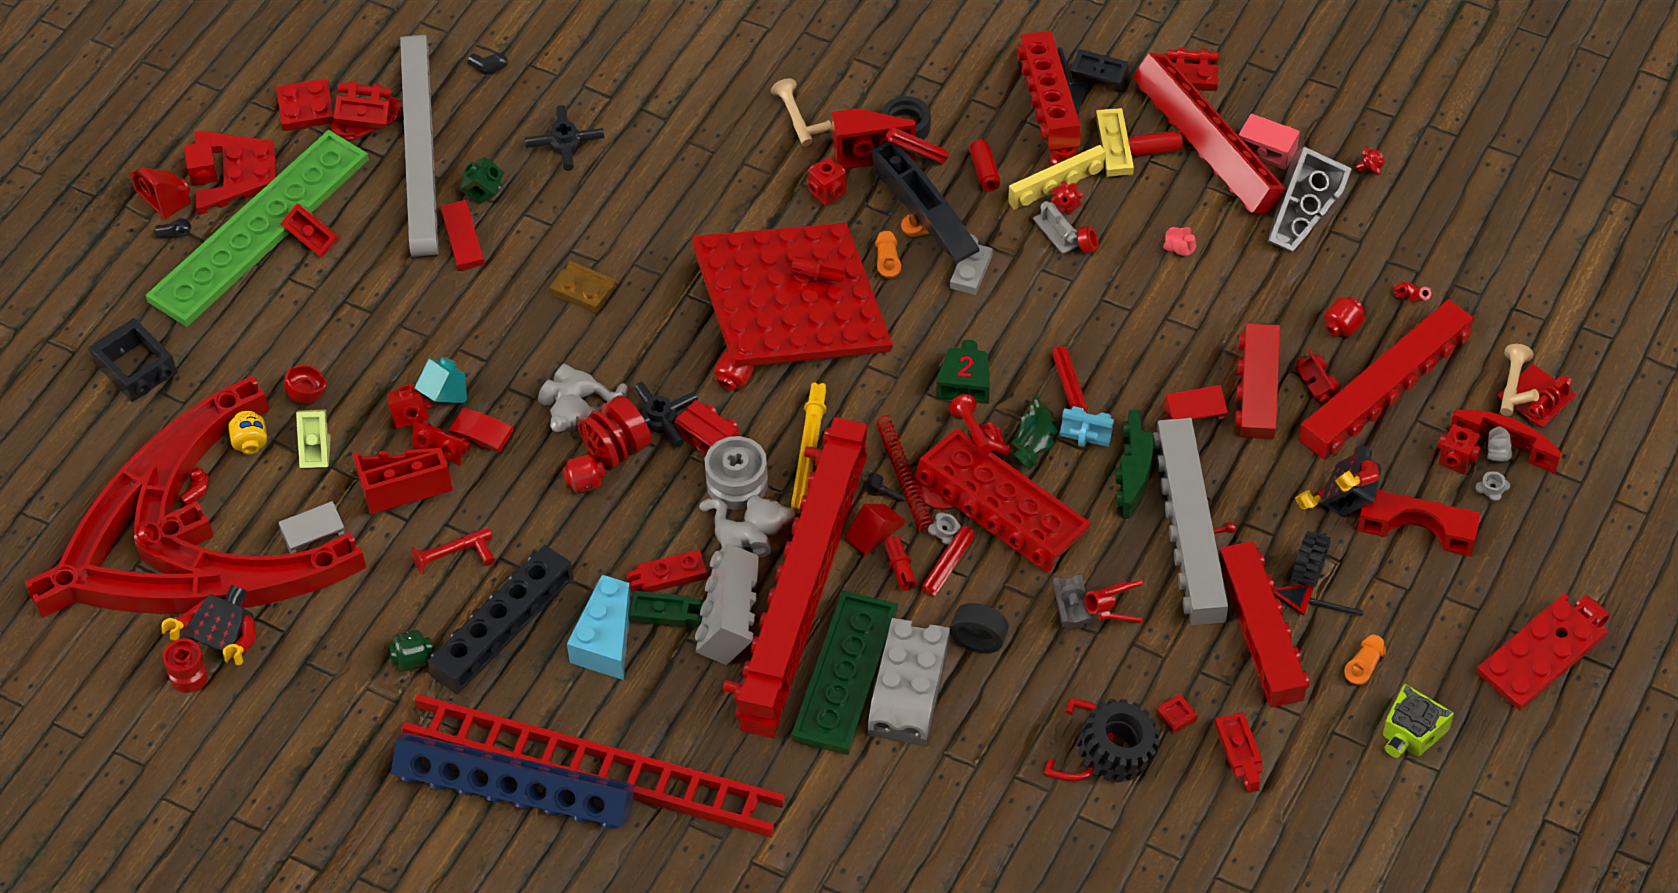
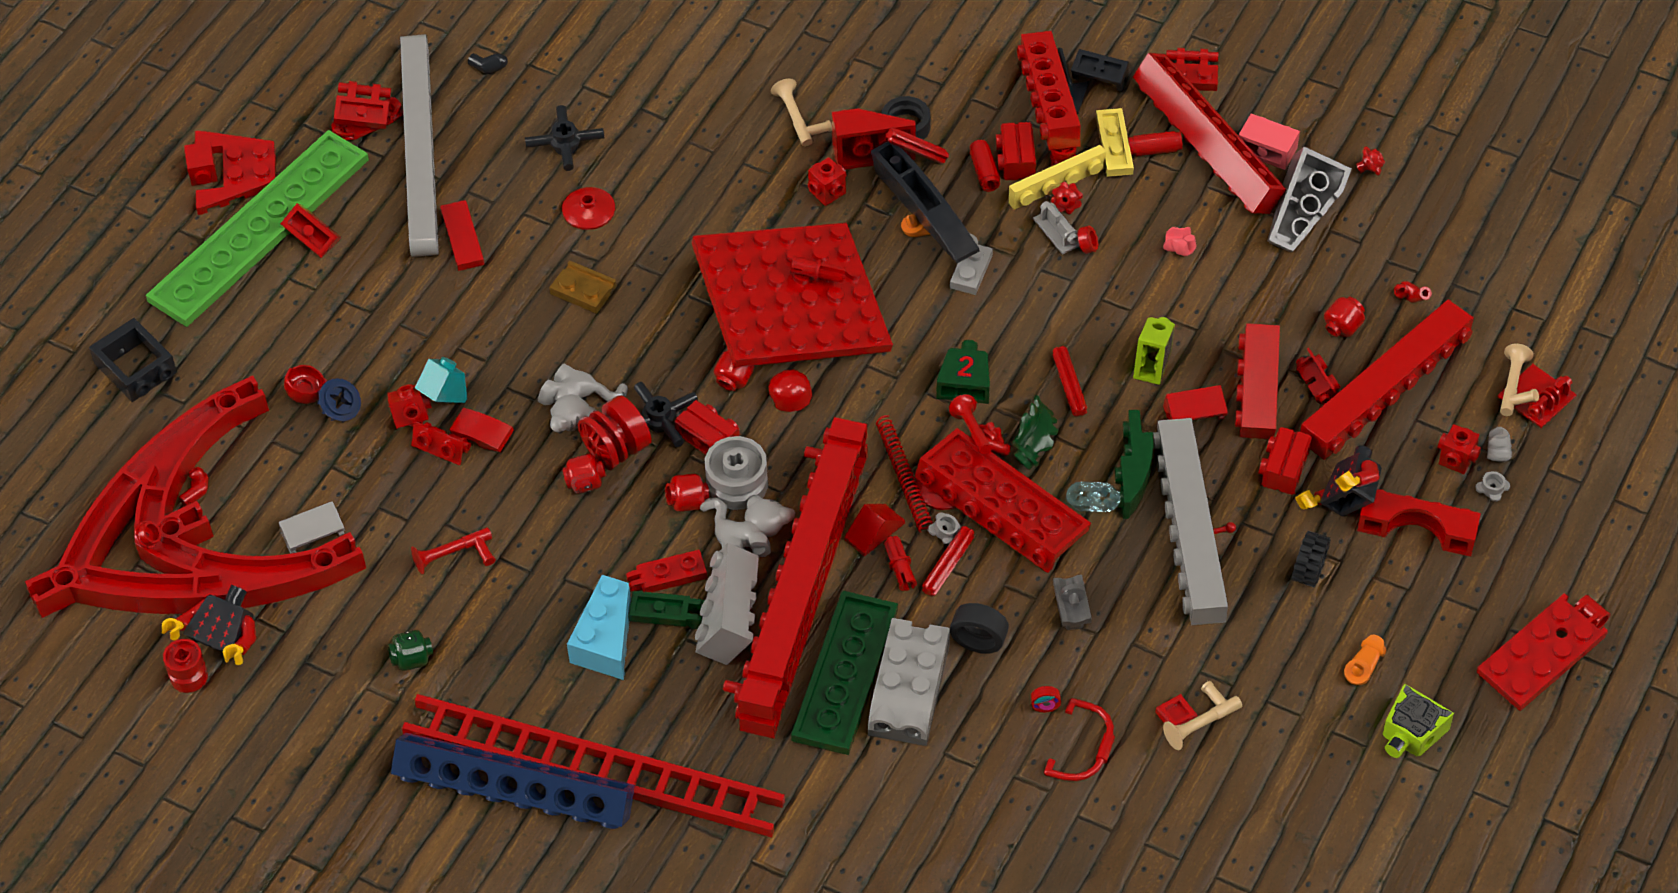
(161, 190): red slope -> none
(179, 227): black arm -> none
(247, 432): yellow head -> none
(305, 104): red plate -> none
(313, 438): yellowish green slope -> none
(349, 396): none -> dark blue gear
(402, 478): red wedge -> none
(481, 180): dark green brick -> none
(498, 632): black brick -> none
(588, 208): none -> red dish
(686, 492): none -> red head
(790, 390): none -> red hair
(814, 411): yellow axle -> none
(875, 487): black hand -> none
(887, 256): orange piece -> none
(1017, 150): none -> red brick
(1045, 699): none -> red tile
(1086, 427): medium azure hips -> none
(1093, 491): none -> clear light blue beam
(1103, 600): red plant -> none
(1130, 724): black tyre -> none
(1155, 337): none -> lime torso
(1176, 733): none -> tan piece
(1240, 749): red hinge -> none
(1263, 625): red brick -> none
(1286, 460): none -> red brick
(1300, 596): black piece -> none
(1542, 450): red slope -> none

